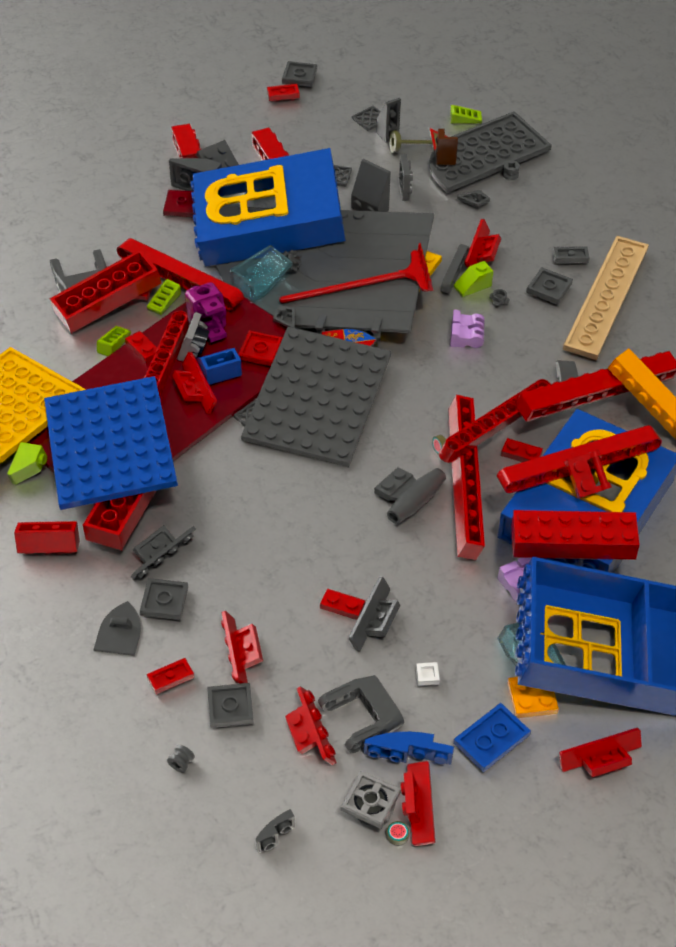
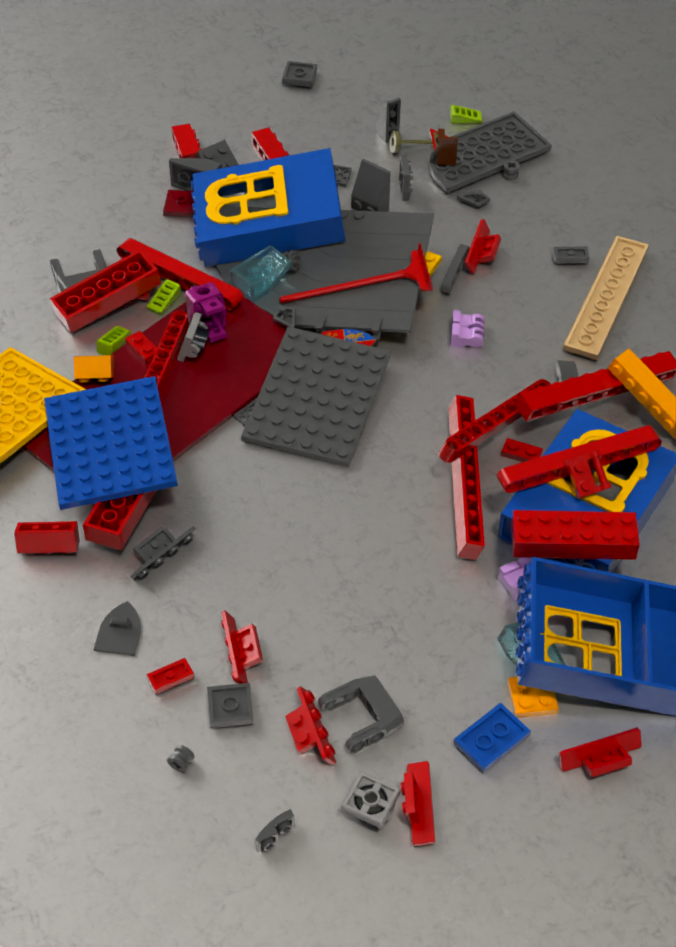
(27, 462): lime slope -> none
(93, 367): none -> light orange slope
(164, 599): dark grey plate -> none
(193, 384): red bracket -> none
(220, 365): blue slope -> none
(260, 348): red plate -> none
(283, 92): red plate -> none
(342, 604): red plate -> none
(366, 111): dark grey window -> none
(375, 616): dark grey bracket -> none
(397, 833): tile -> none
(400, 745): blue slope -> none
(408, 492): dark grey plate -> none
(427, 674): white plate -> none
(438, 442): tile -> none
(474, 279): lime slope -> none
(499, 297): dark grey plate -> none
(549, 285): dark grey plate -> none

